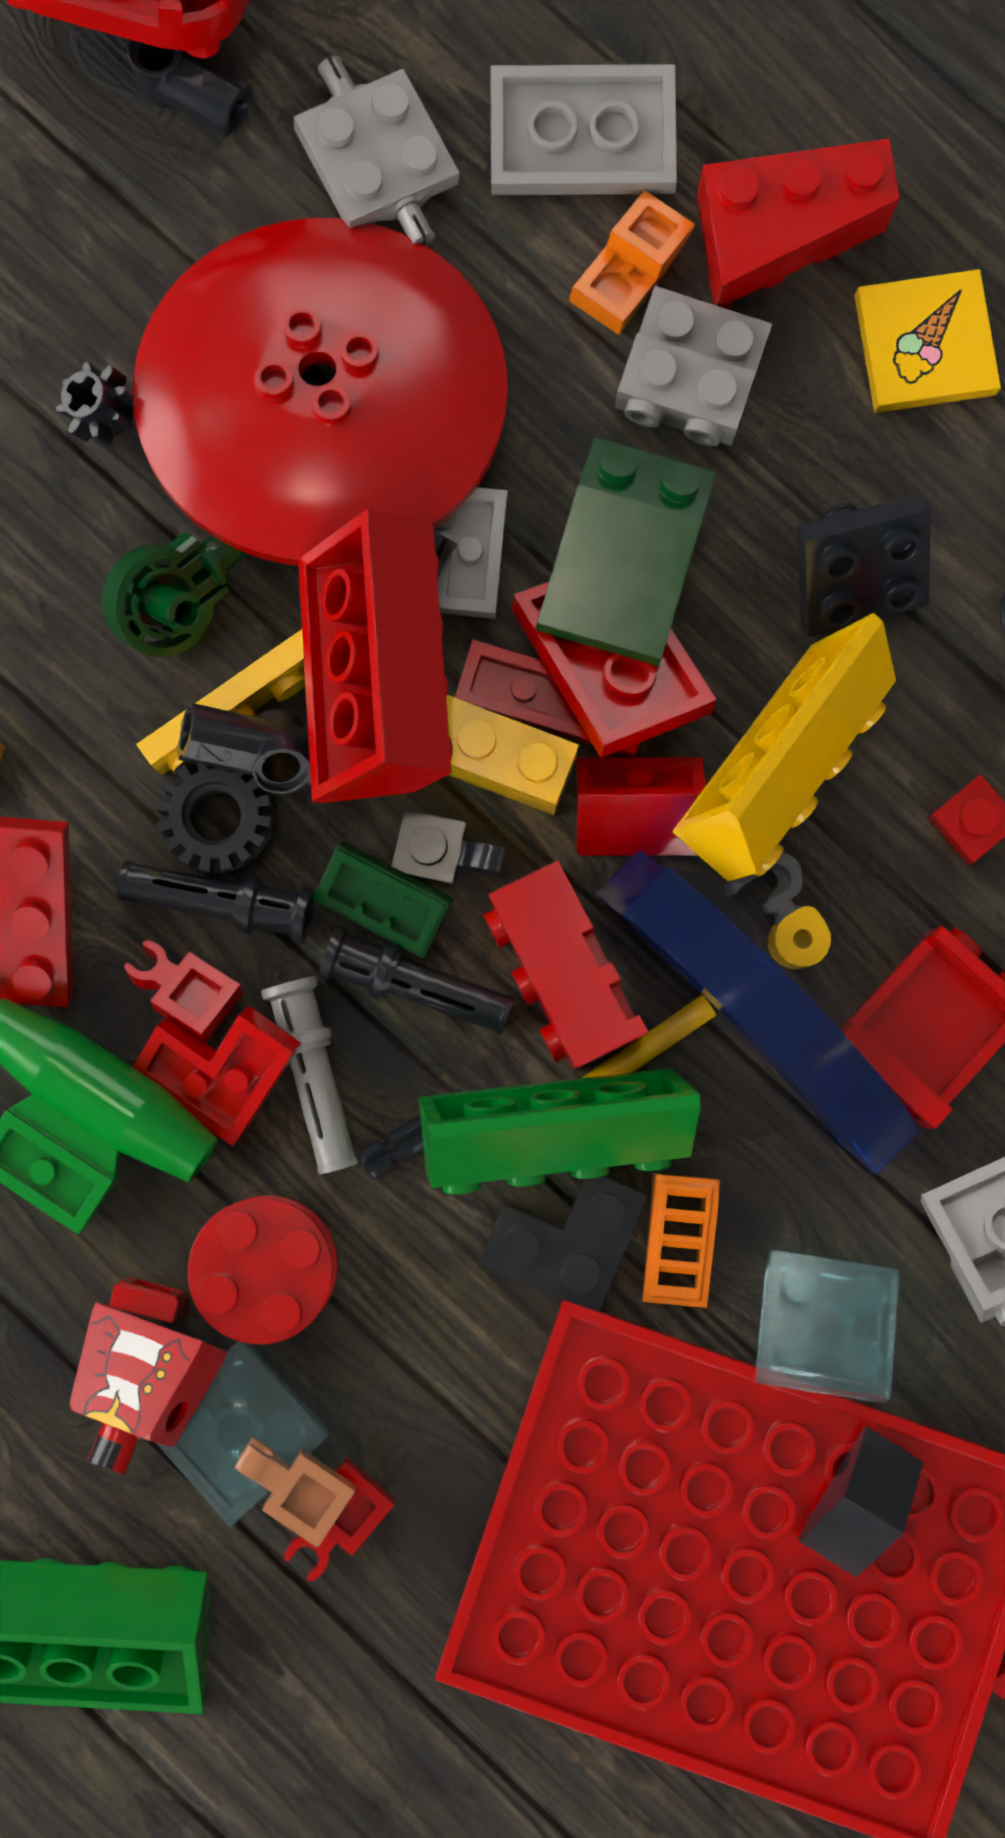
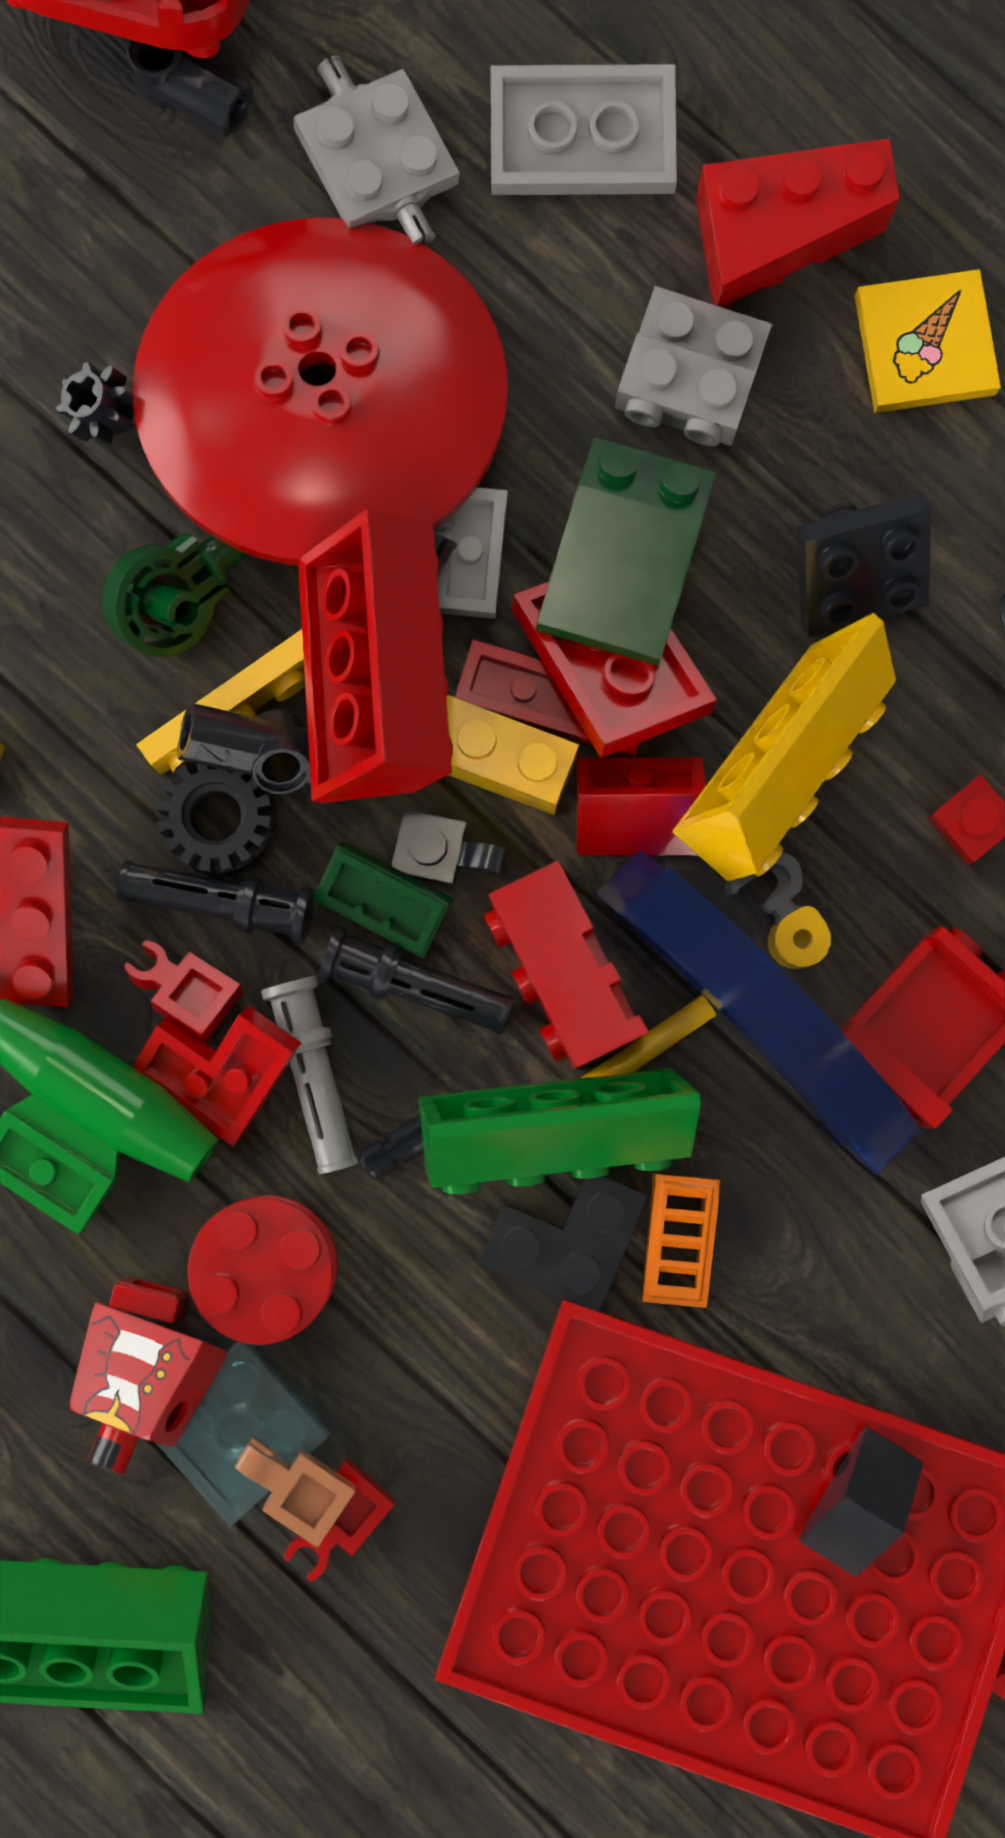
(632, 262): orange slope -> none
(827, 1326): clear light blue plate -> none

